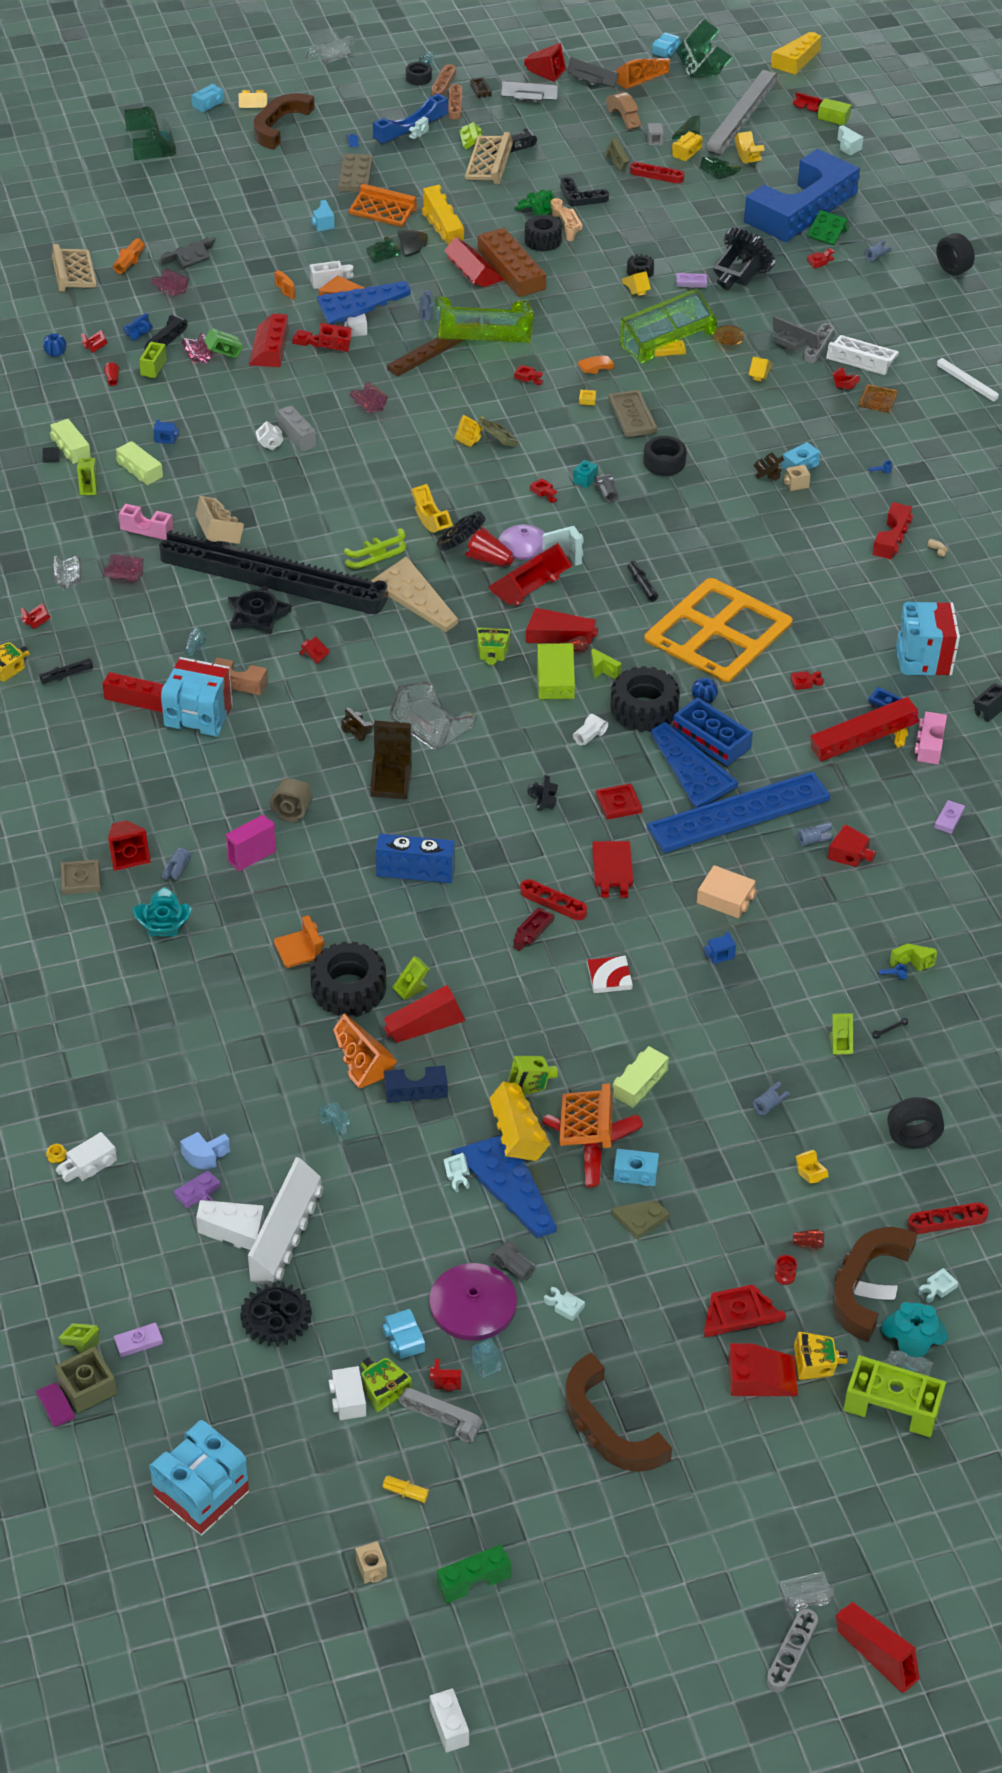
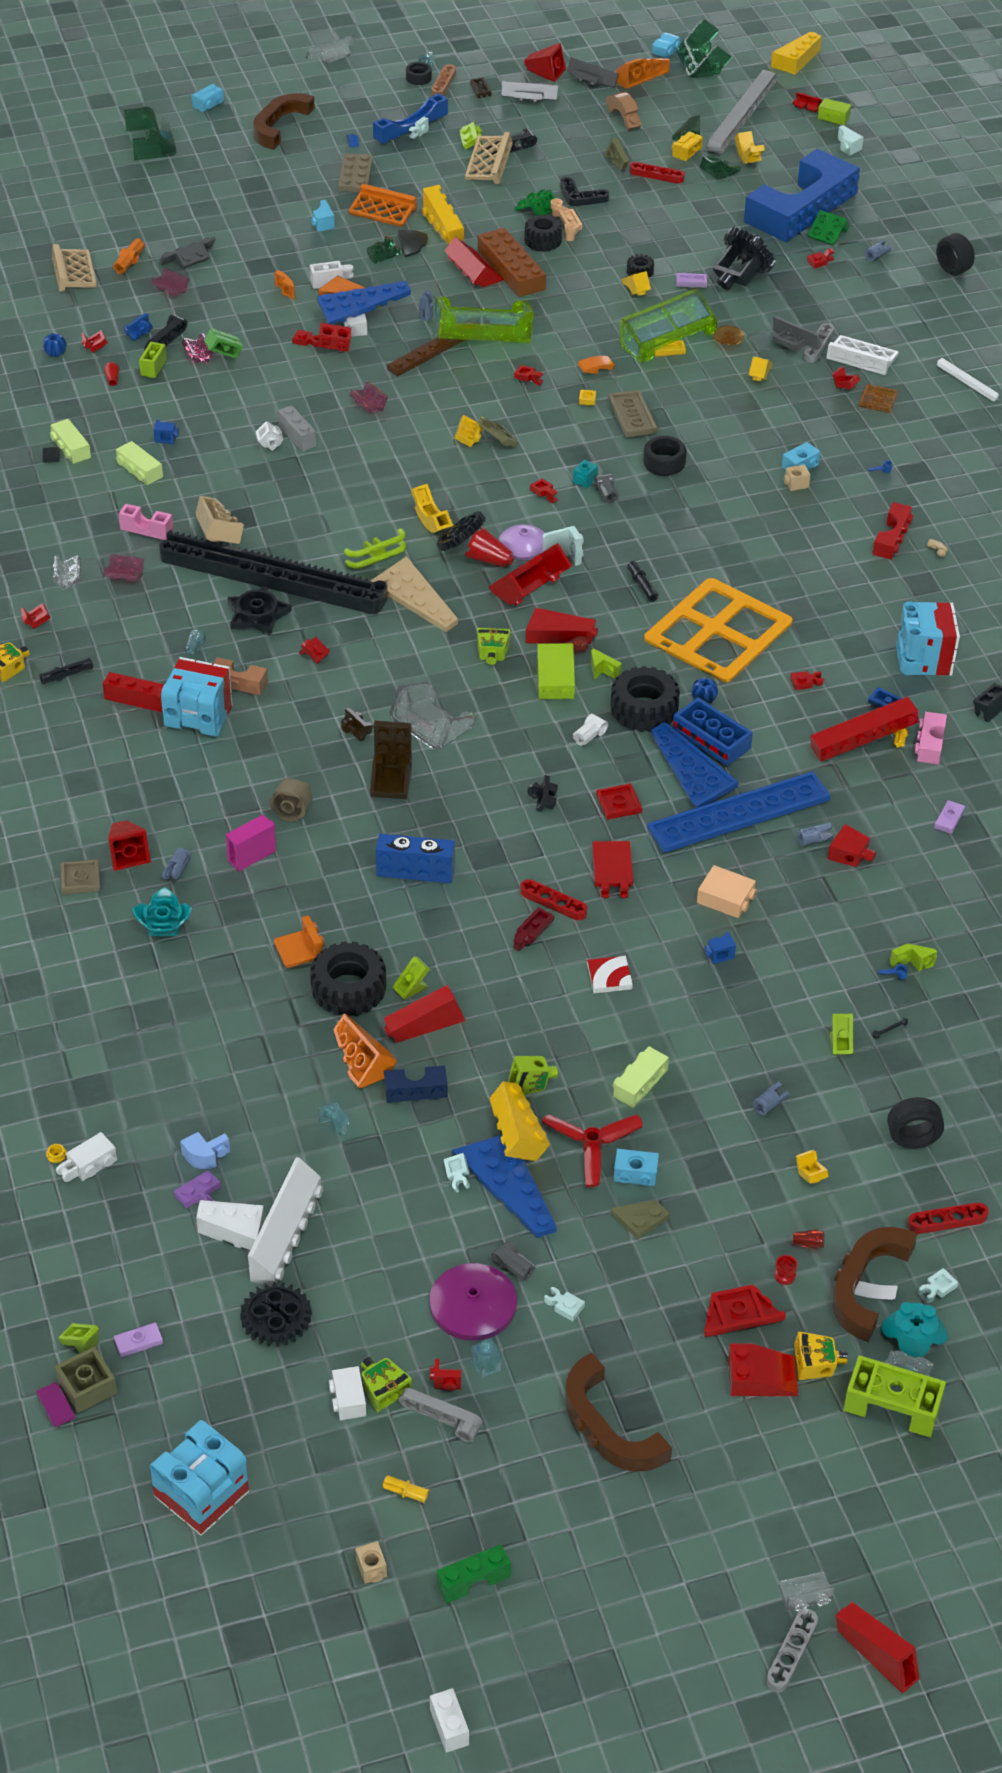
(87, 472): lime torso -> none
(253, 100): yellow bracket -> none
(270, 341): red slope -> none
(404, 1334): medium azure brick -> none
(455, 102): nougat beam -> none
(602, 1117): orange fence -> none
(655, 133): light grey brick -> none
(770, 468): dark brown hips -> none

